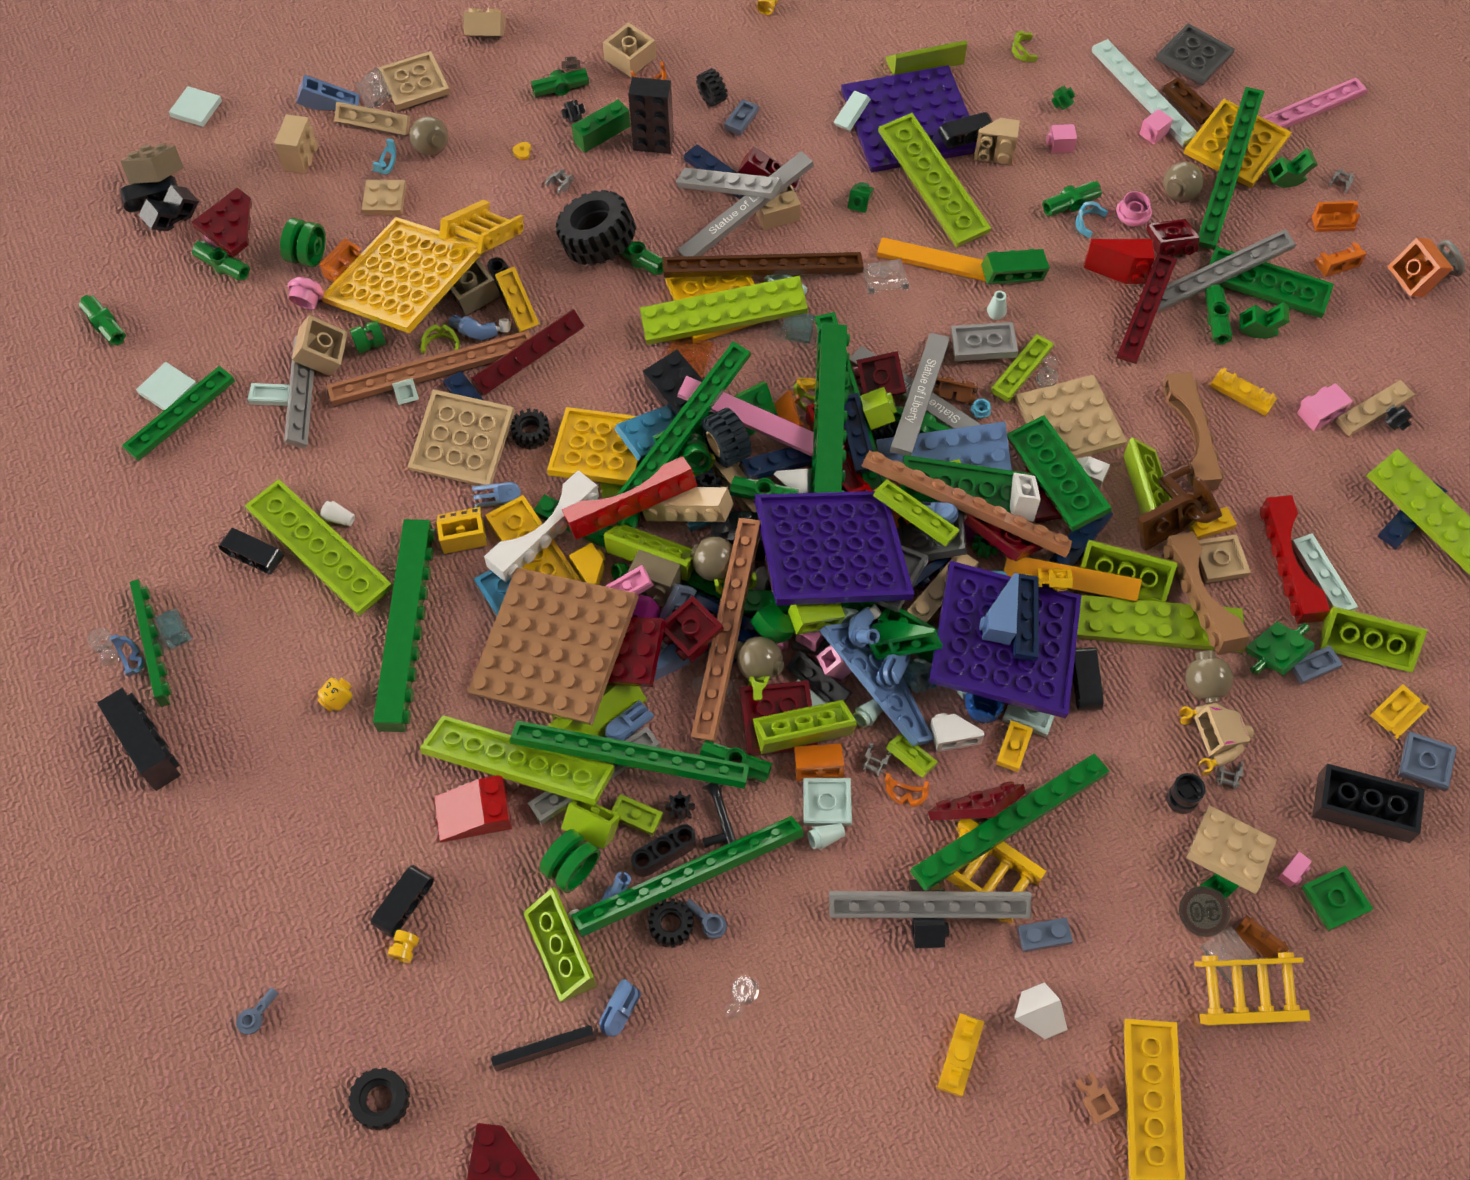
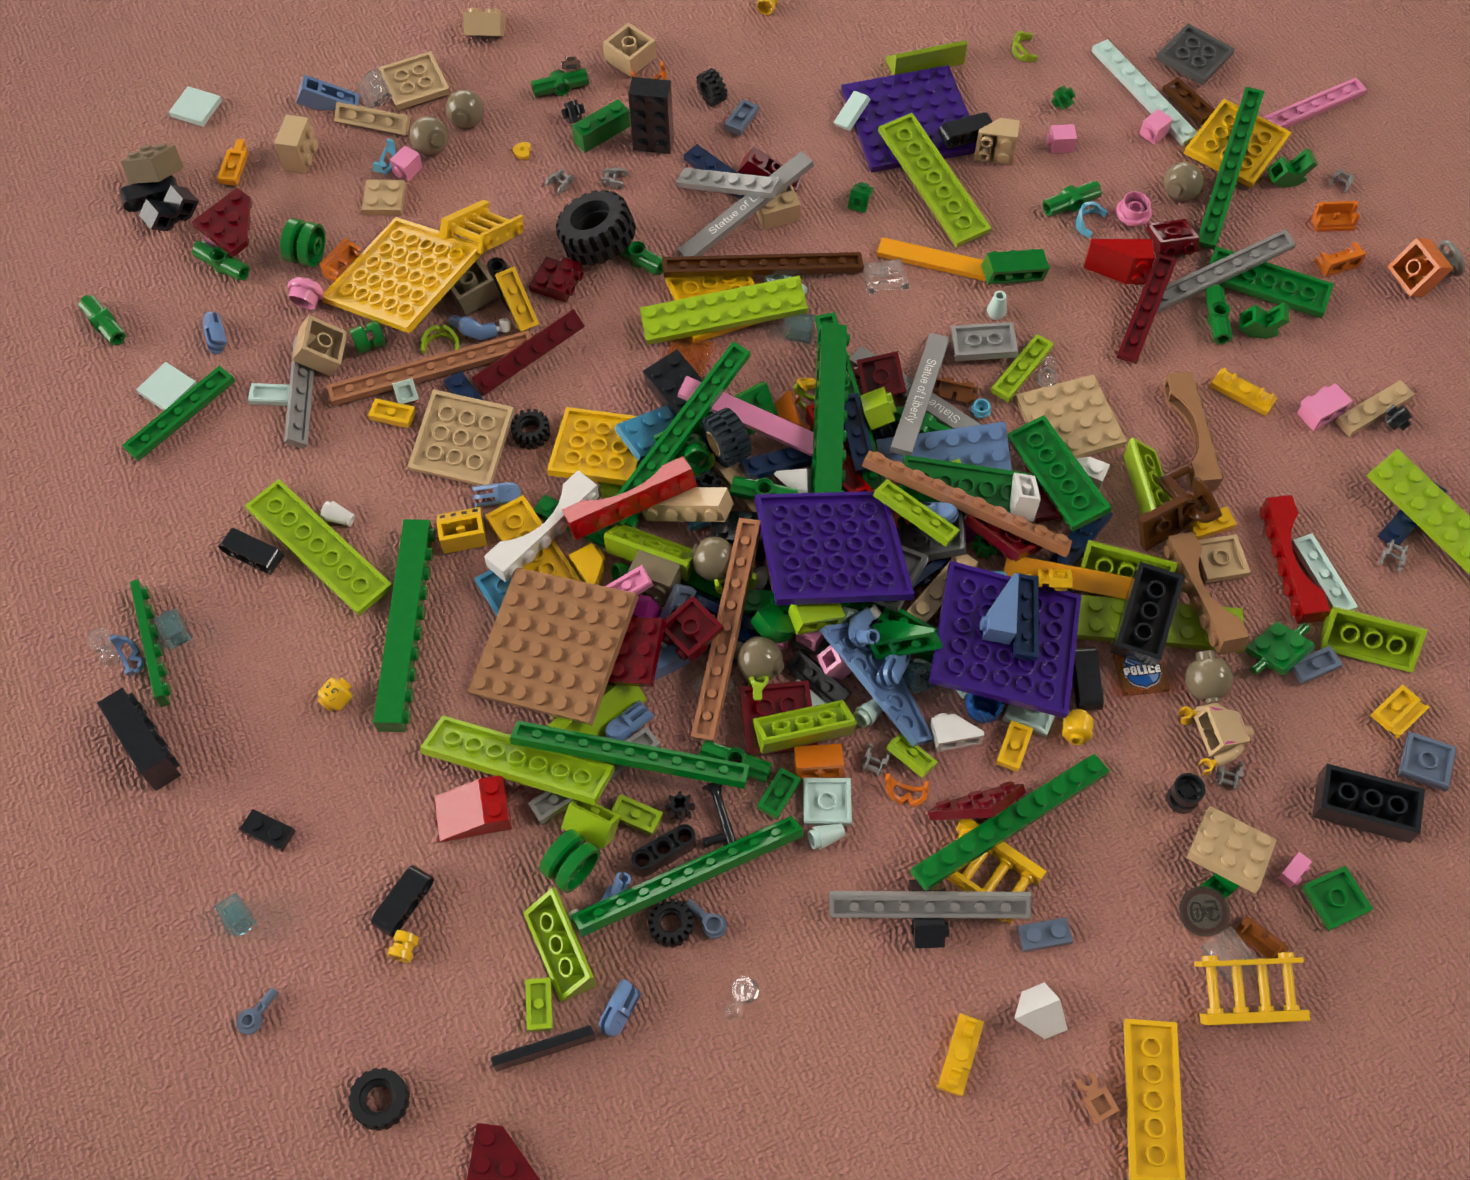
(214, 332): none -> medium blue arm
(233, 164): none -> light orange hinge
(235, 915): none -> clear light blue brick
(267, 830): none -> black plate
(392, 413): none -> yellow plate
(406, 163): none -> bright pink brick
(464, 109): none -> dark tan brick
(539, 1004): none -> lime plate
(557, 278): none -> dark red plate
(615, 172): none -> light grey piece
(779, 793): none -> green plate
(1078, 727): none -> yellow head
(1140, 678): none -> tile
(1147, 614): none -> black brick
(1402, 558): none -> light grey piece

